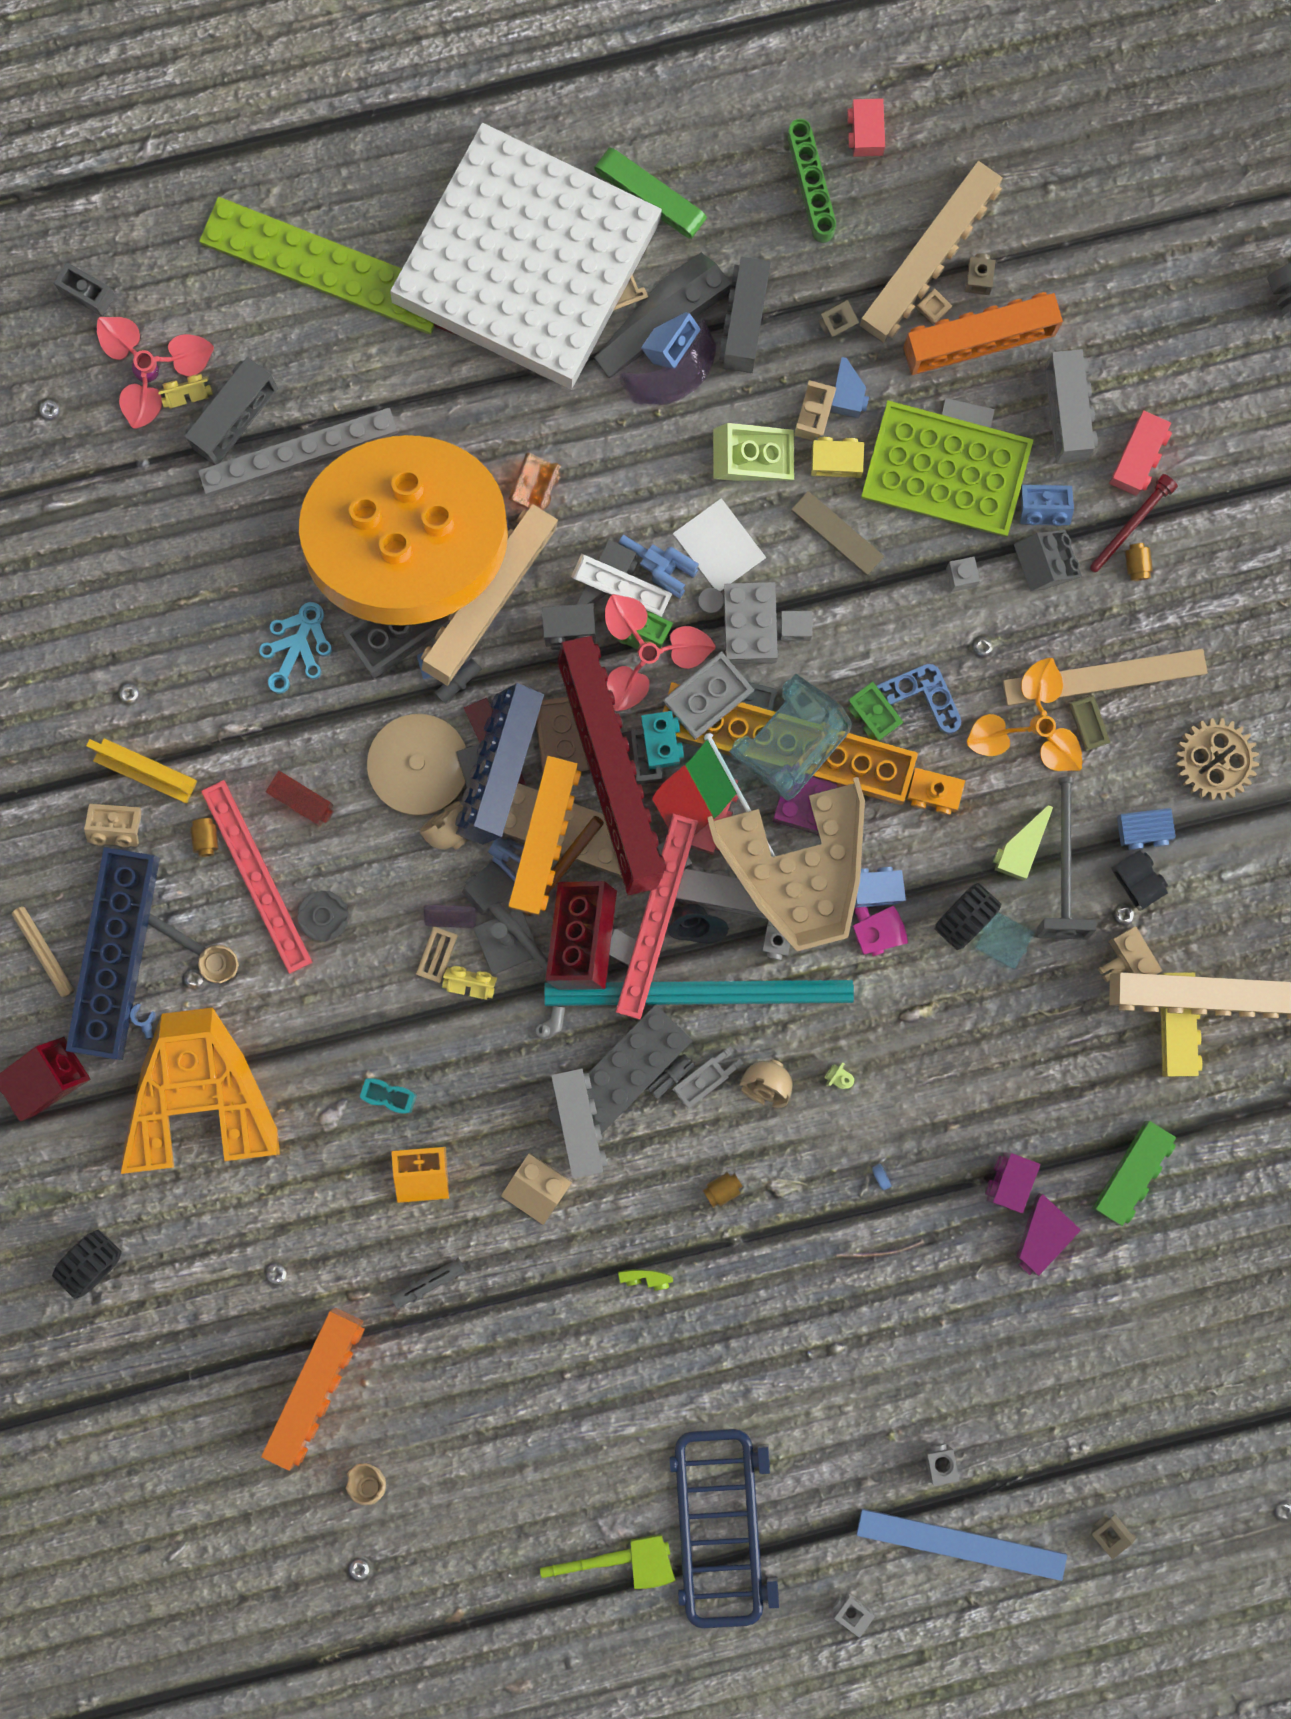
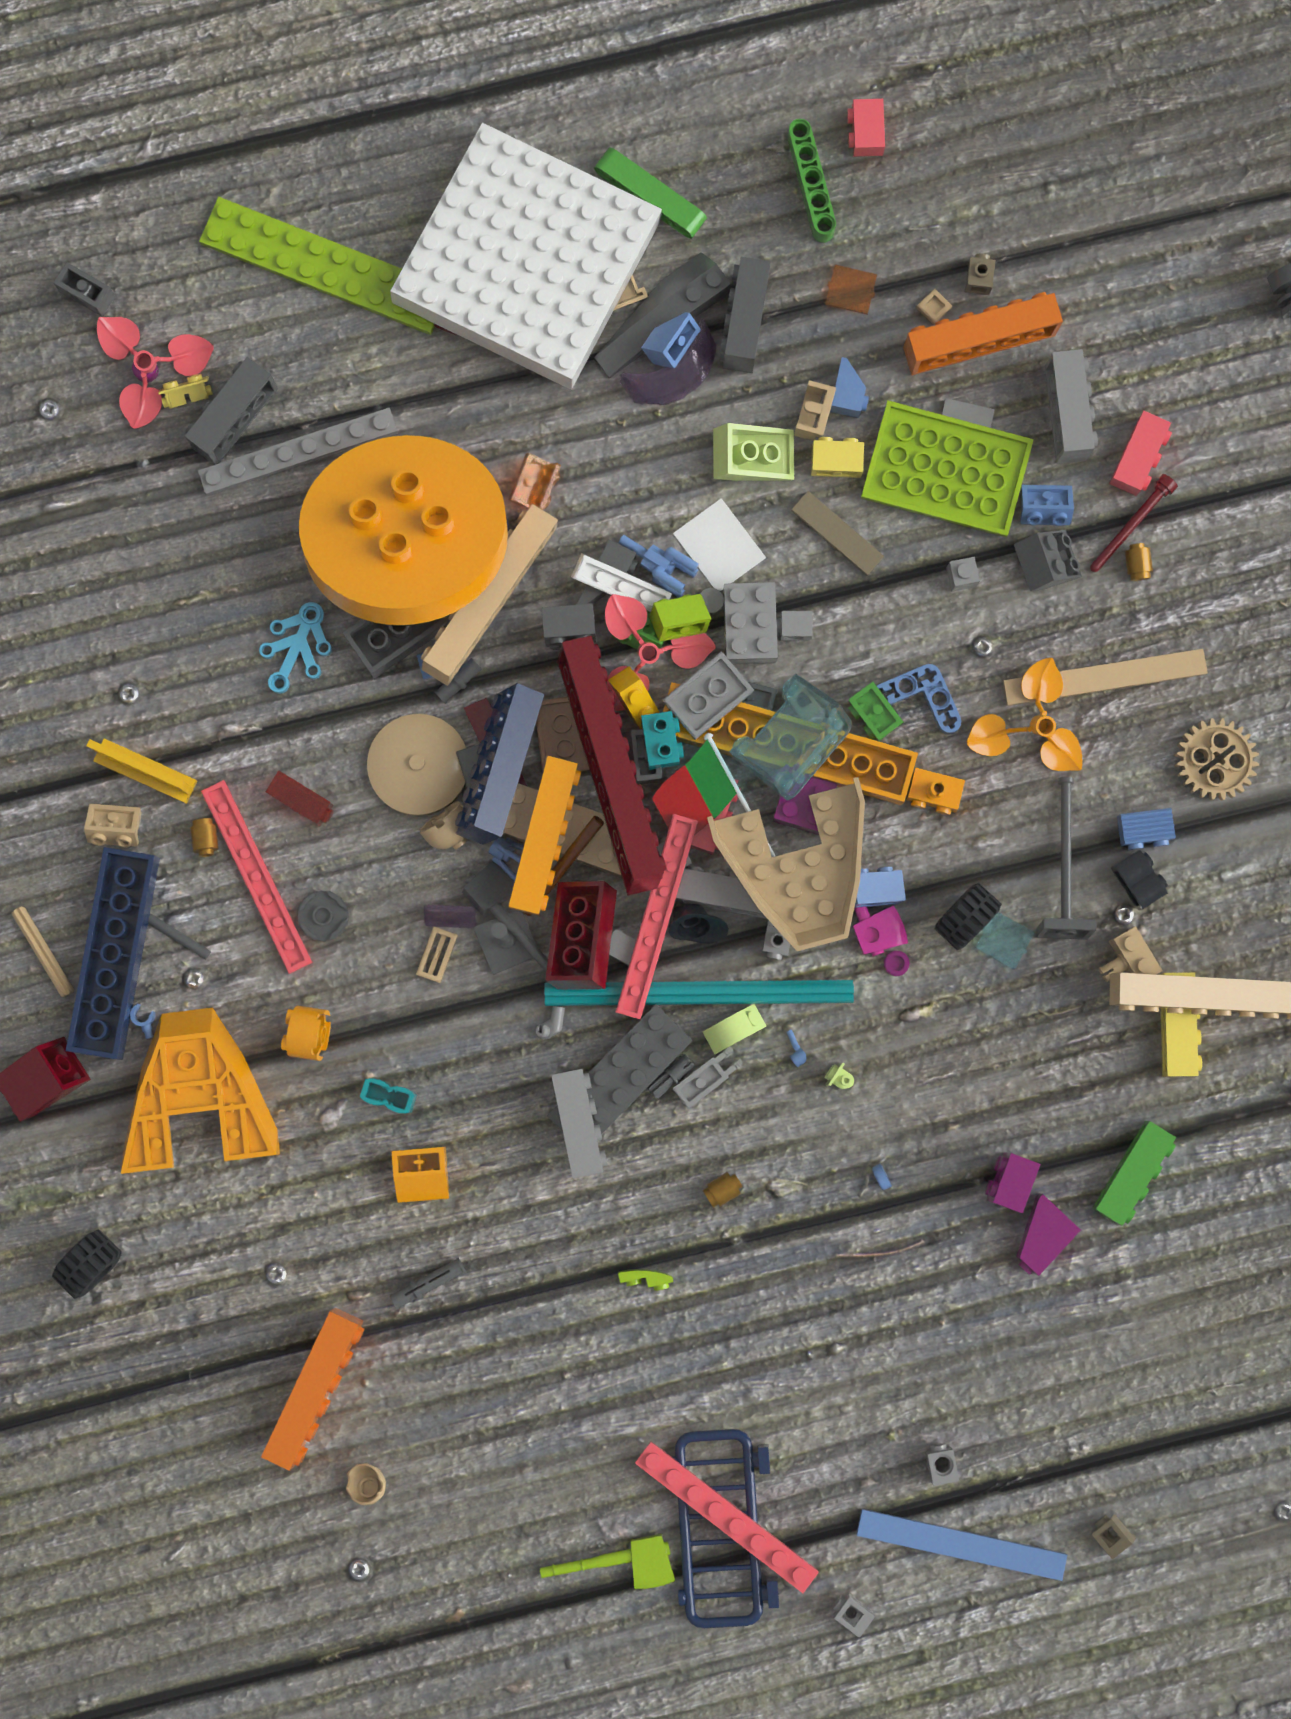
(218, 963): tan hair -> none
(306, 1032): none -> light orange brick
(481, 983): light yellow hinge -> none
(536, 1188): tan slope -> none
(633, 695): none -> yellow brick
(680, 617): none -> lime brick
(727, 1517): none -> coral plate
(734, 1029): none -> yellowish green brick
(769, 1082): tan cylinder -> none
(798, 1057): none -> medium blue hand
(848, 318): dark tan brick -> none
(851, 289): none -> clear orange piece
(896, 963): none -> magenta tile
(931, 251): tan brick -> none
(1019, 853): yellowish green slope -> none
(1089, 723): olive tile -> none

